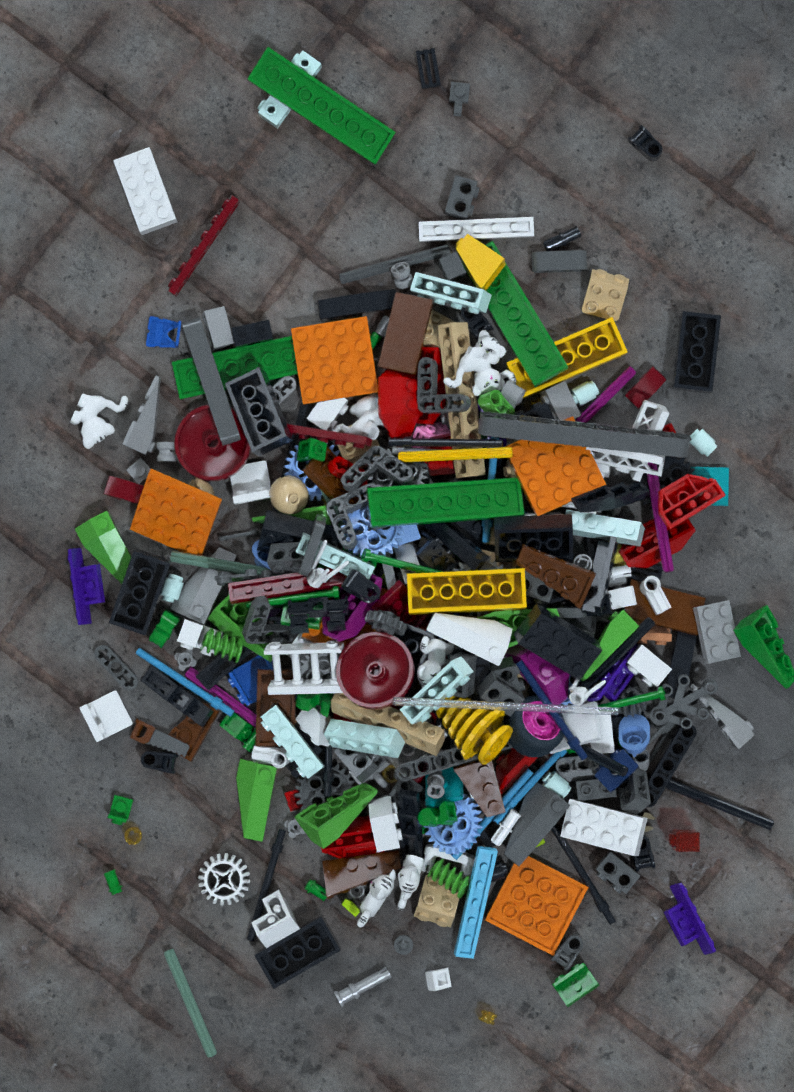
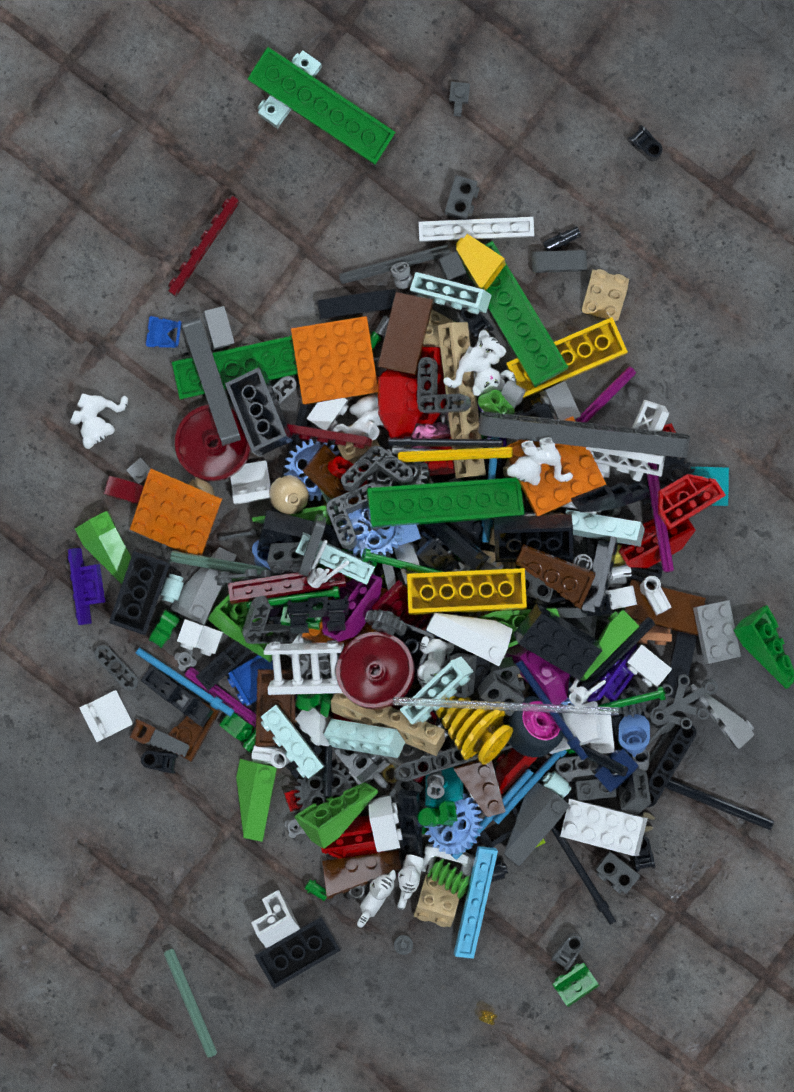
(113, 882): green pin -> none
(120, 809): green bracket -> none
(135, 830): clear yellow bush -> none
(142, 432): light grey wedge -> none
(145, 191): white brick -> none
(166, 452): light grey wheel -> none
(222, 644): bright green piece -> none
(231, 885): white gear -> none
(252, 333): black brick -> none
(276, 849): black bar -> none
(311, 449): green bracket -> none
(350, 906): lime tile -> none
(354, 990): light grey pin -> none
(359, 586): black piece -> none
(425, 52): black tile -> none
(438, 979): white slope -> none
(505, 827): white axle -> none
(529, 467): none -> white animal
(536, 904): orange plate -> none
(584, 392): light aqua brick -> none
(645, 387): dark red slope -> none
(685, 840): clear red brick -> none
(686, 922): dark purple bracket -> none
(696, 352): black brick -> none
(703, 442): light aqua brick -> none

